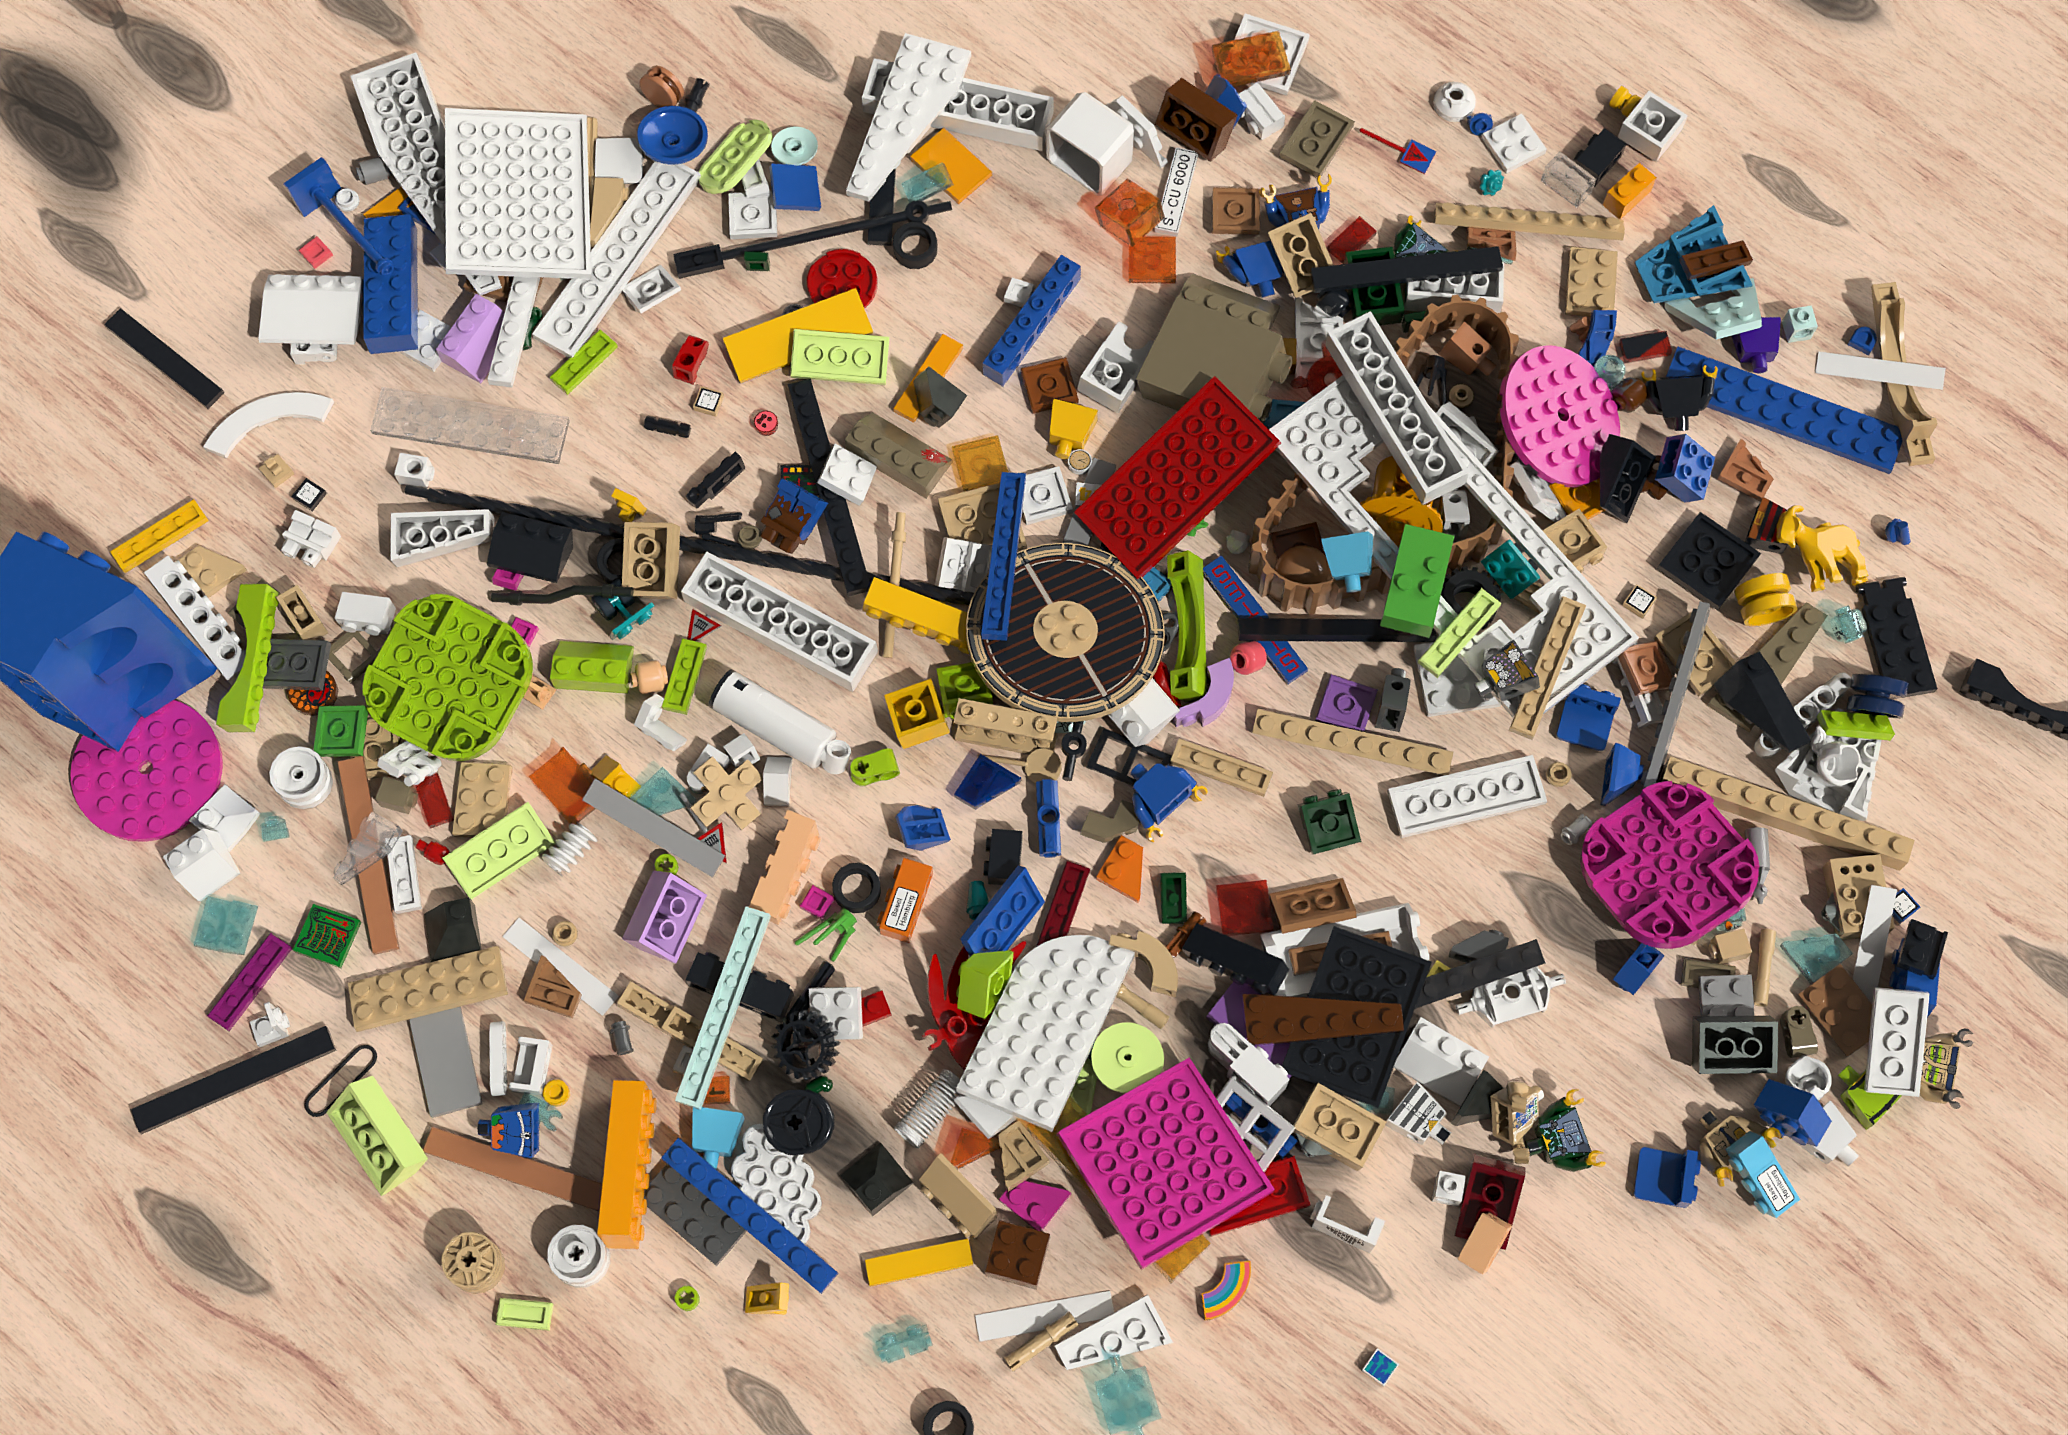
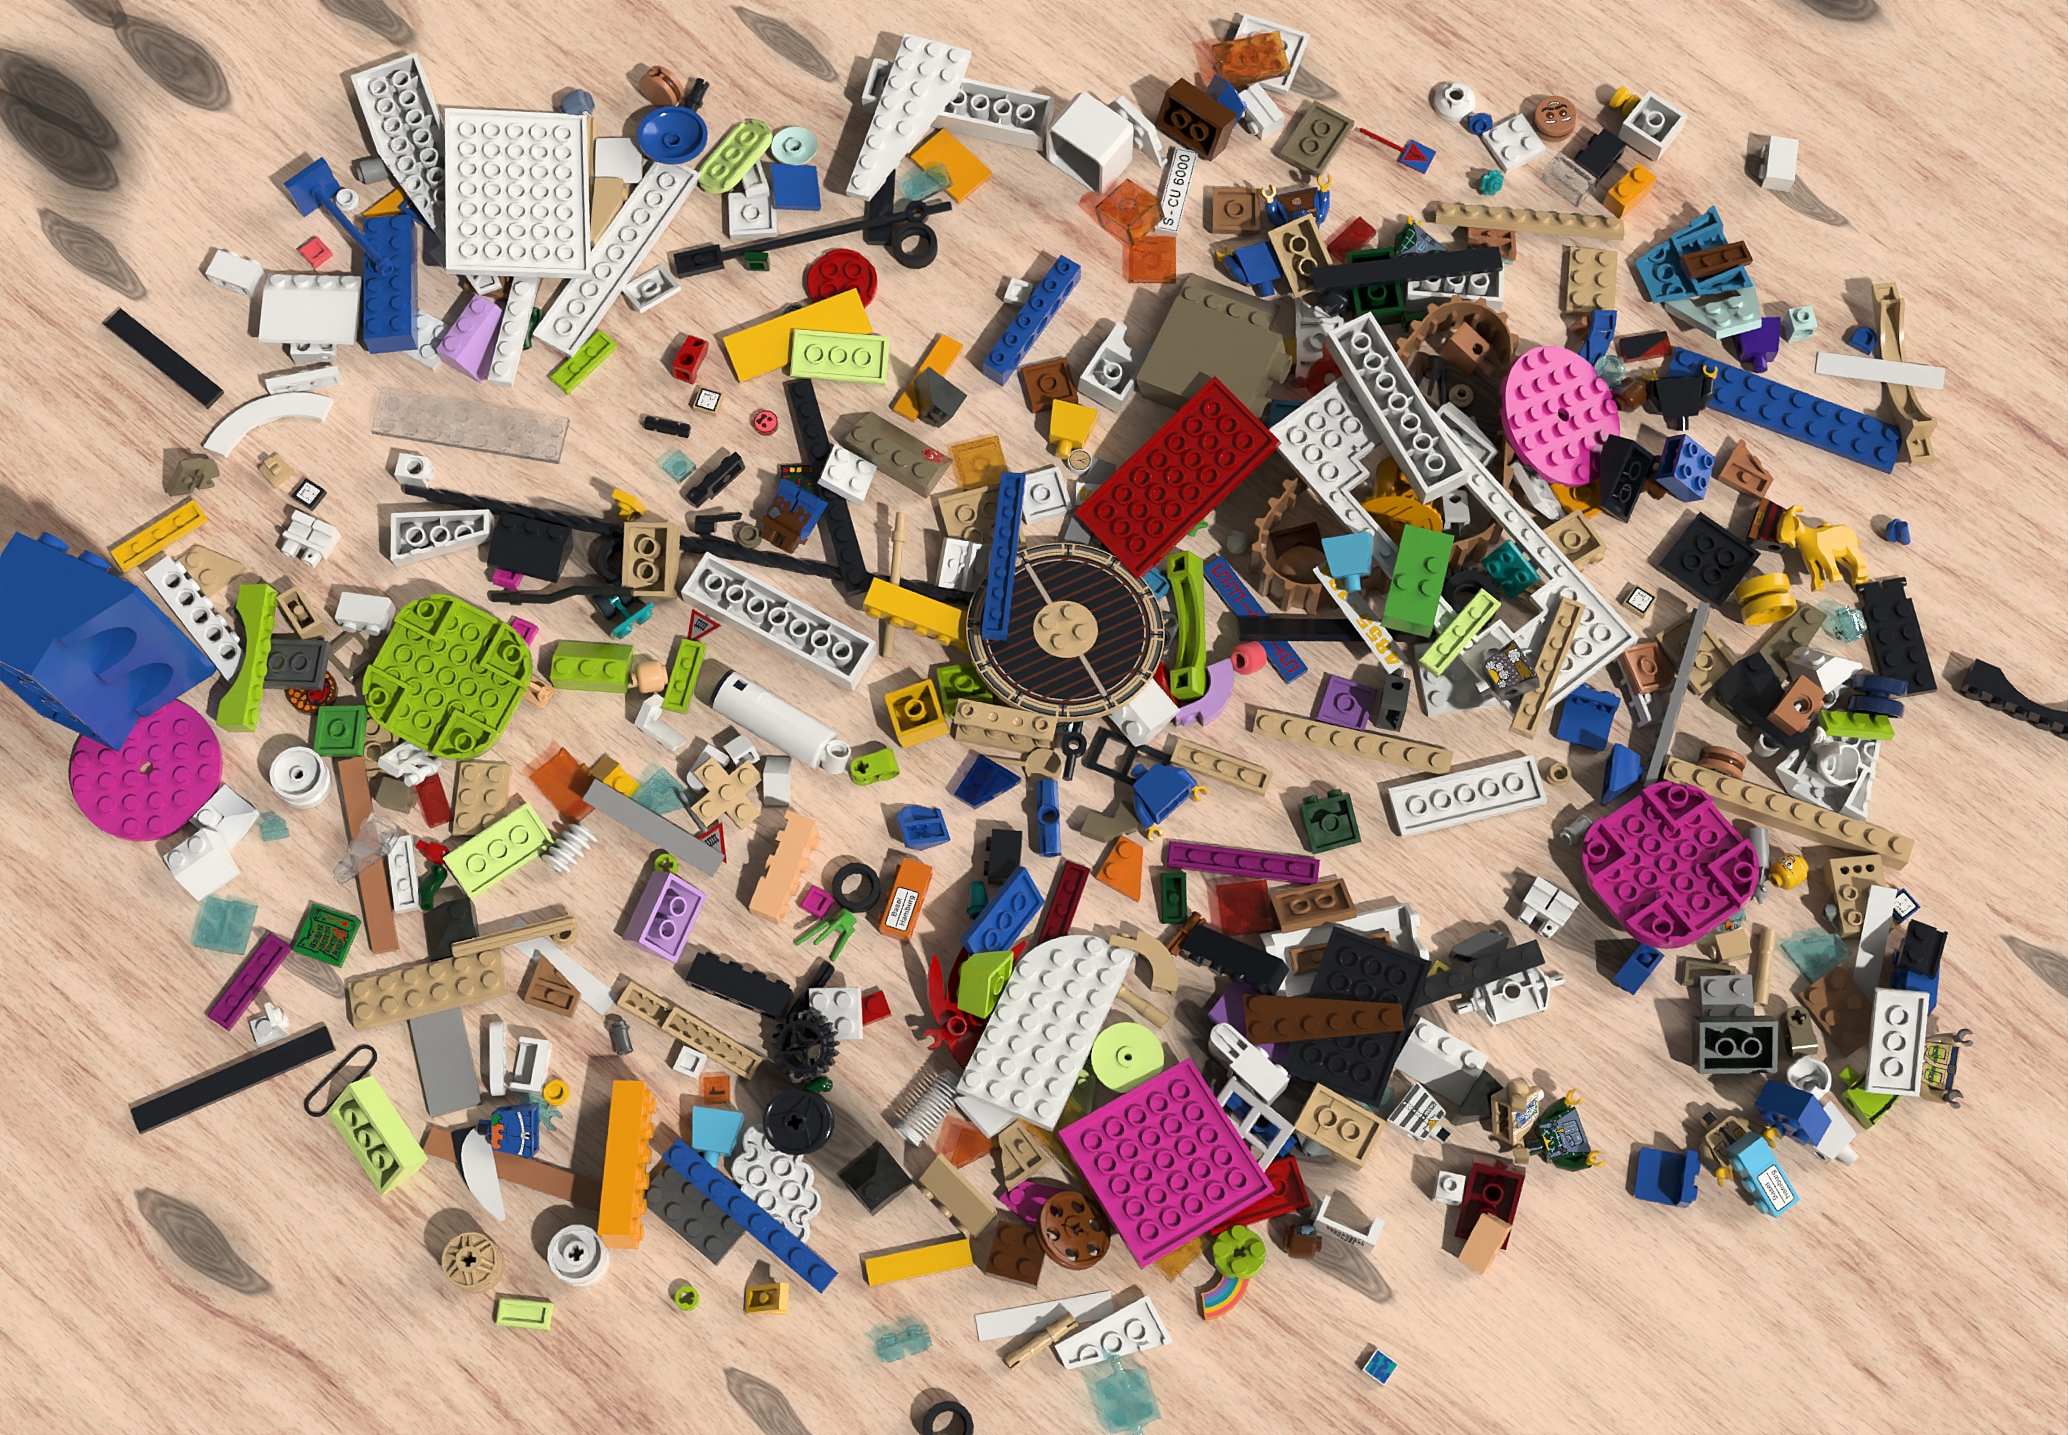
(191, 474): none -> dark tan plate
(236, 274): none -> white brick
(305, 381): none -> white plate
(431, 885): none -> dark green arm
(479, 1168): none -> white sticker
(514, 936): none -> tan axle
(577, 103): none -> sand blue head
(679, 466): none -> clear light blue plate
(723, 1008): light aqua plate -> none
(1081, 1225): none -> dark orange wedge
(1239, 1267): none -> lime plate
(1243, 863): none -> magenta tile
(1302, 1241): none -> reddish brown head
(1363, 620): none -> white sticker
(1536, 902): none -> white hips
(1554, 119): none -> nougat head
(1722, 761): none -> nougat head
(1779, 163): none -> white brick
(1784, 713): none -> nougat brick
(1788, 871): none -> yellow head
(1821, 667): none -> white slope

